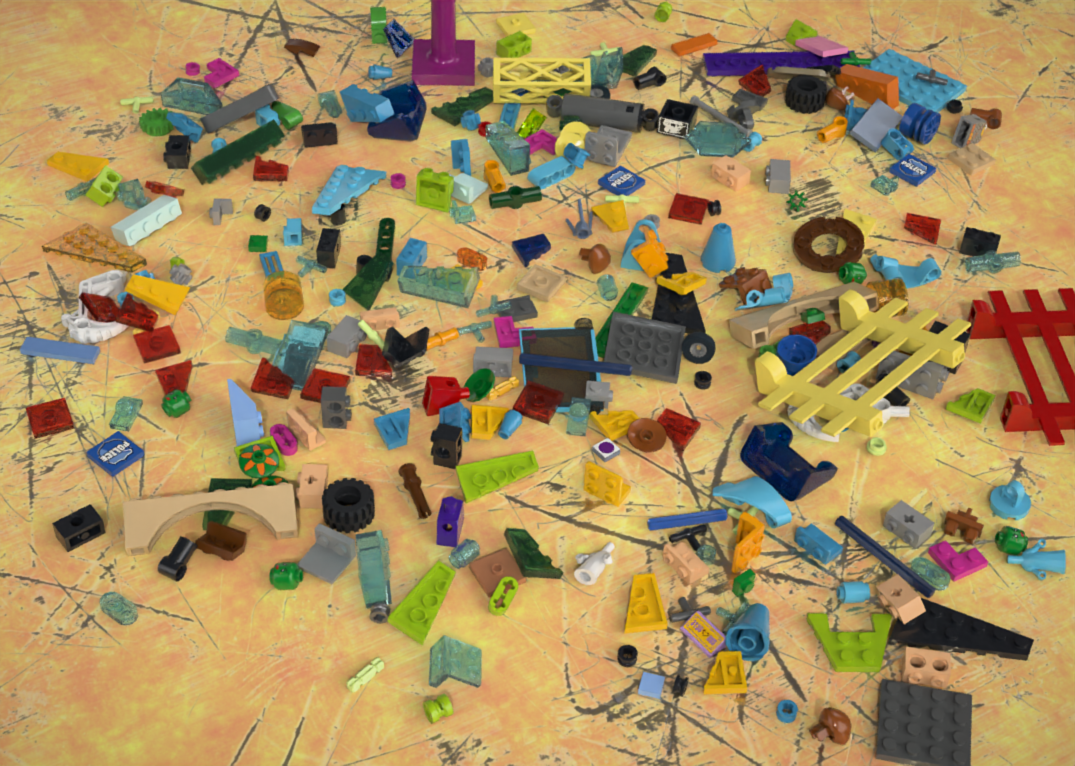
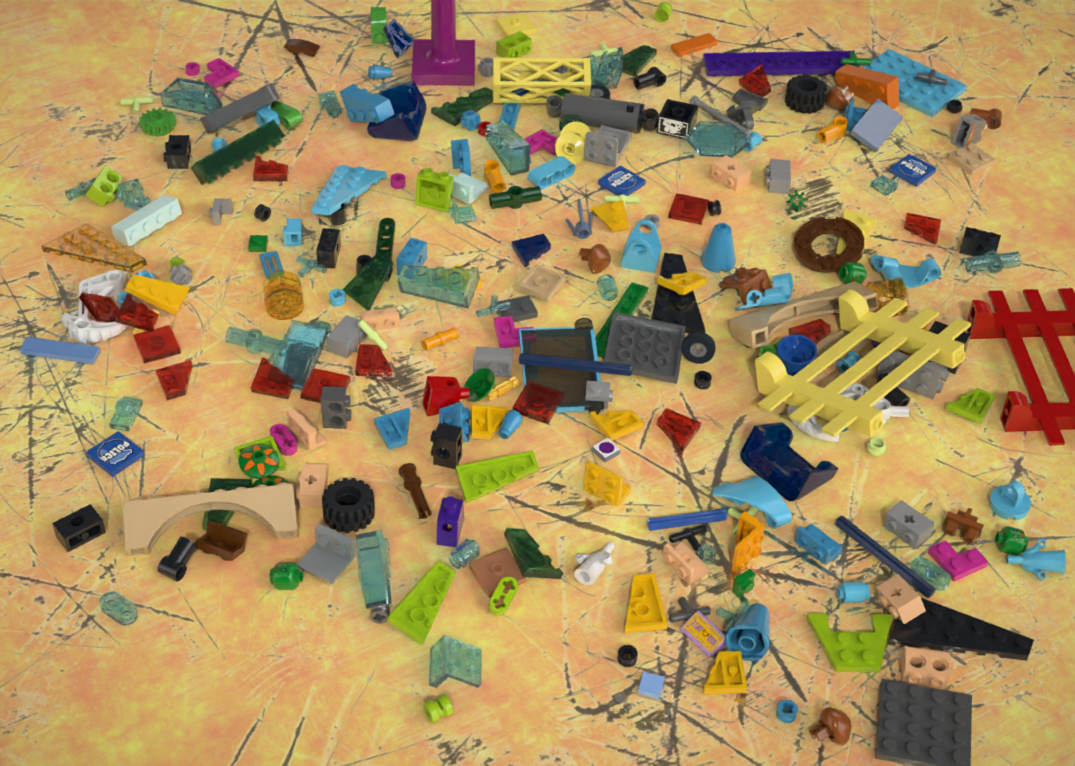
(49, 418): clear red plate -> none
(77, 165): yellow wing -> none
(161, 188): clear red wing -> none
(176, 403): green head -> none
(185, 125): dark azure bracket -> none
(244, 415): light blue slope -> none
(319, 134): black bracket -> none
(365, 674): yellowish green axle -> none
(402, 350): black bracket -> none
(471, 258): clear orange beam -> none
(475, 329): clear light blue piece -> none
(531, 124): clear neon green slope -> none
(575, 155): dark azure piece -> none
(578, 416): clear light blue tile -> none
(647, 429): dark orange dish -> none
(651, 254): light orange bracket -> none
(680, 685): black bush -> none
(789, 72): dark tan tile -> none
(799, 31): lime wing -> none
(812, 315): green plate -> none
(821, 46): bright pink tile -> none
(832, 69): black tile -> none
(896, 143): dark azure piece -> none
(920, 123): blue wheel -> none

